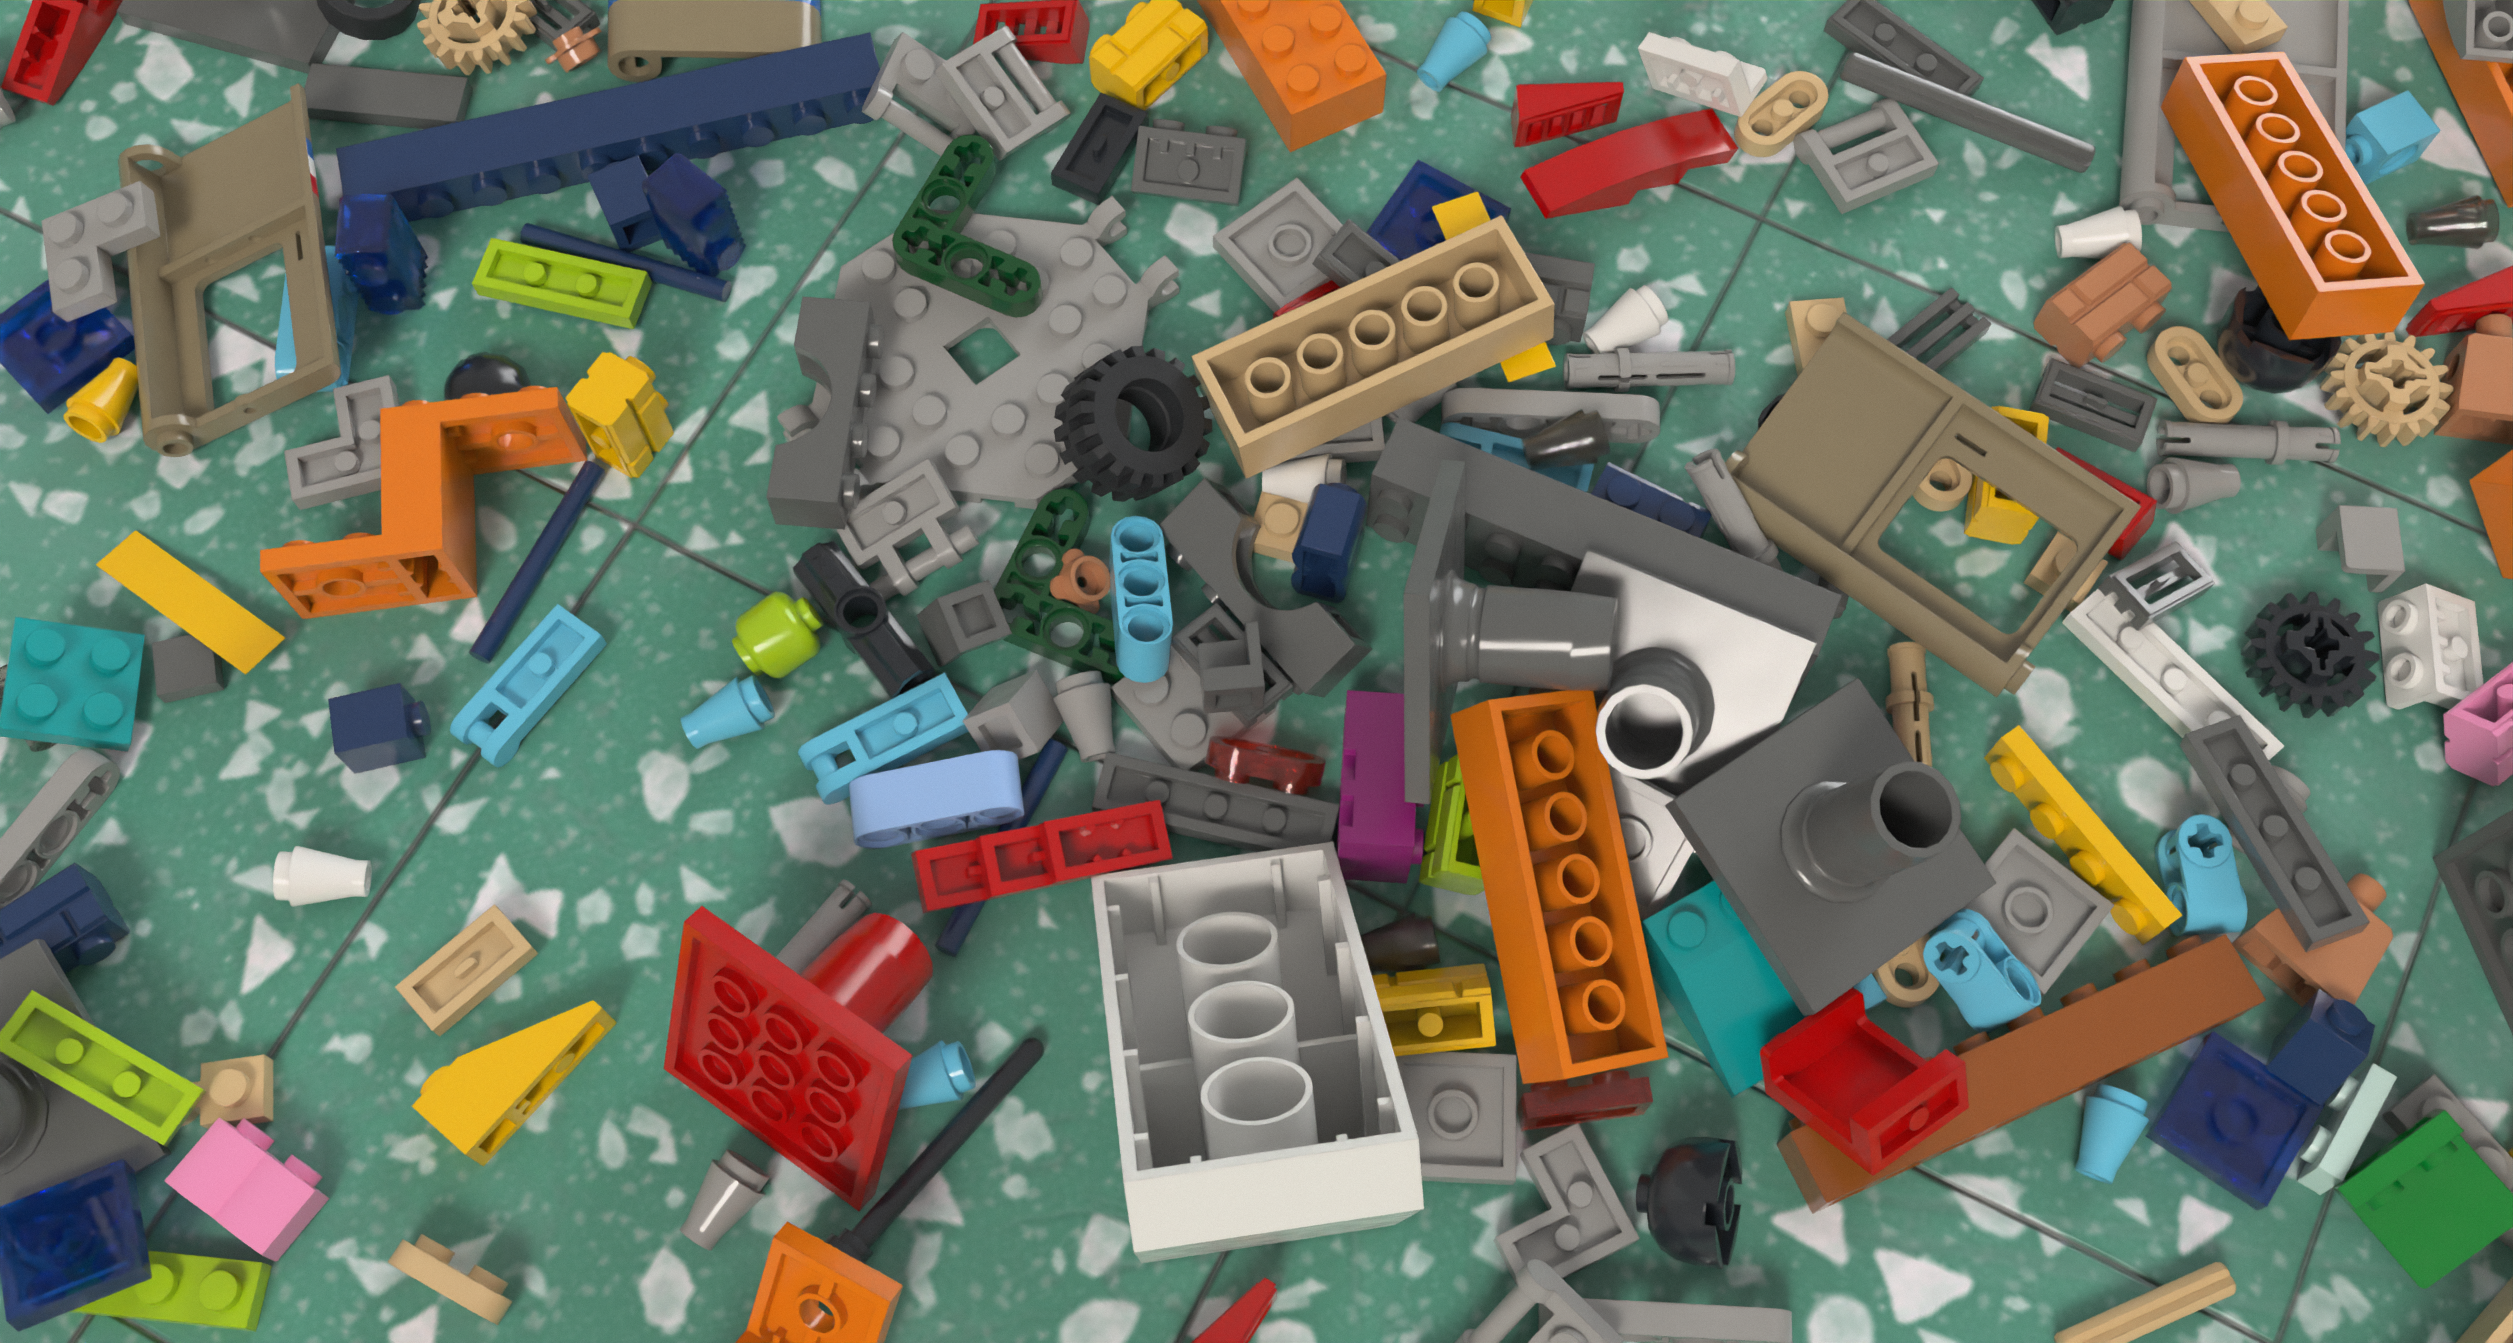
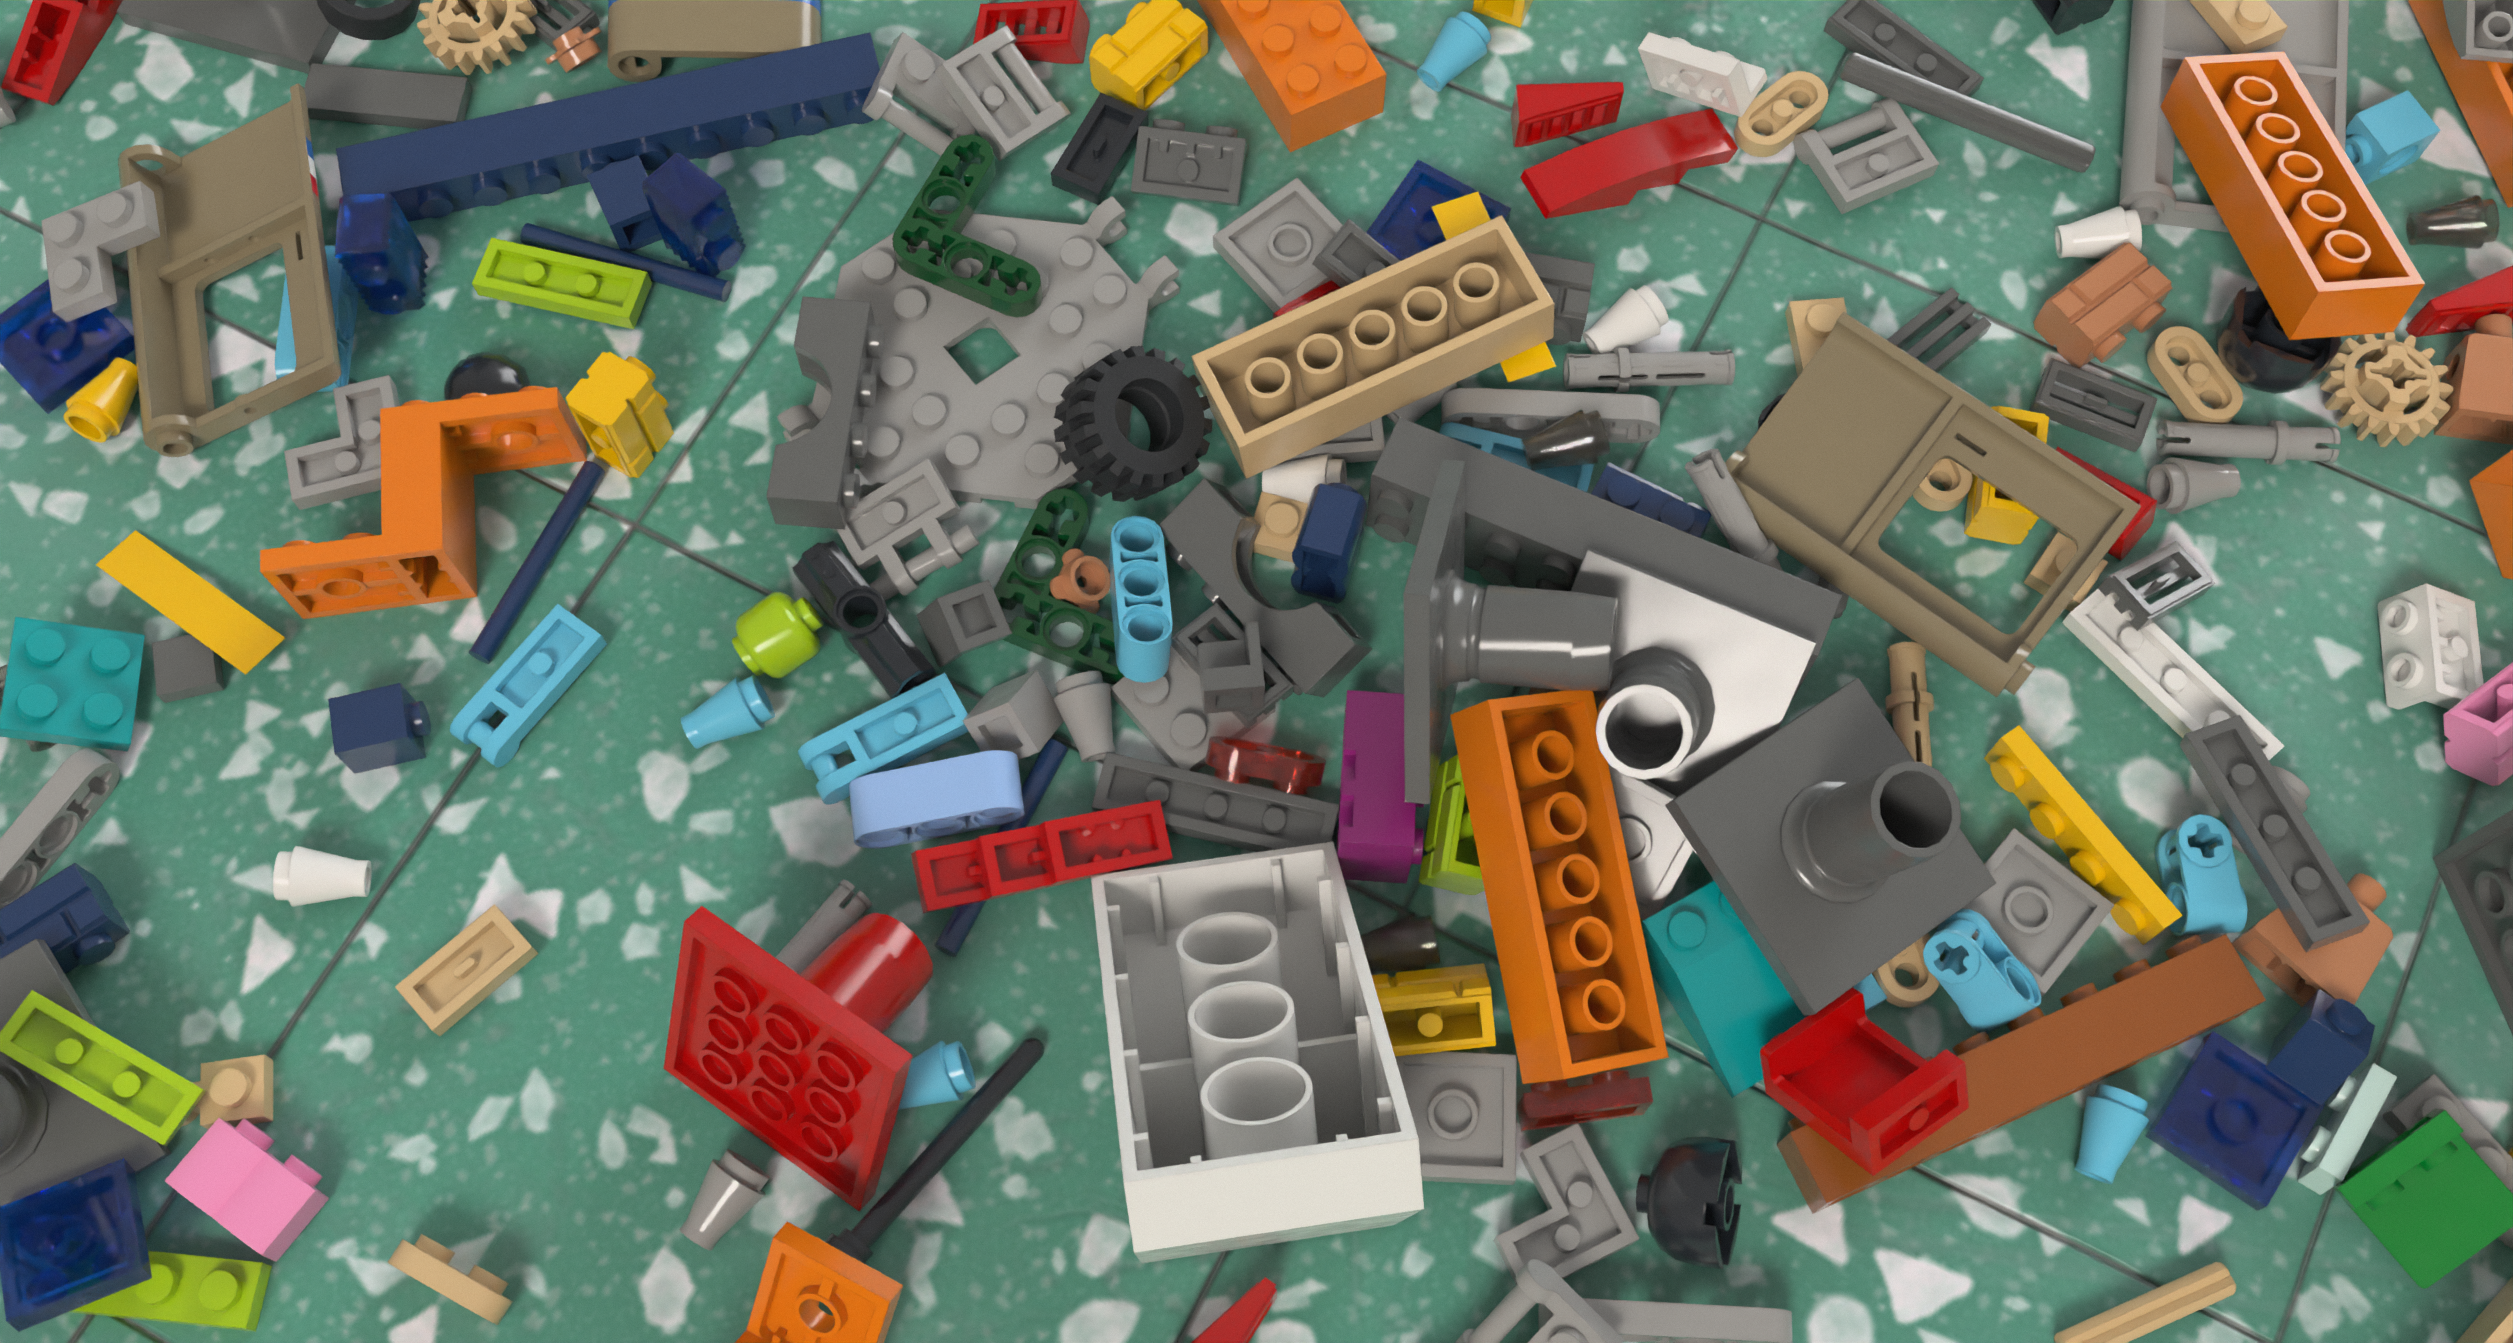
(500, 1085): yellow slope -> none
(2309, 655): black gear -> none
(2366, 543): light grey panel -> none

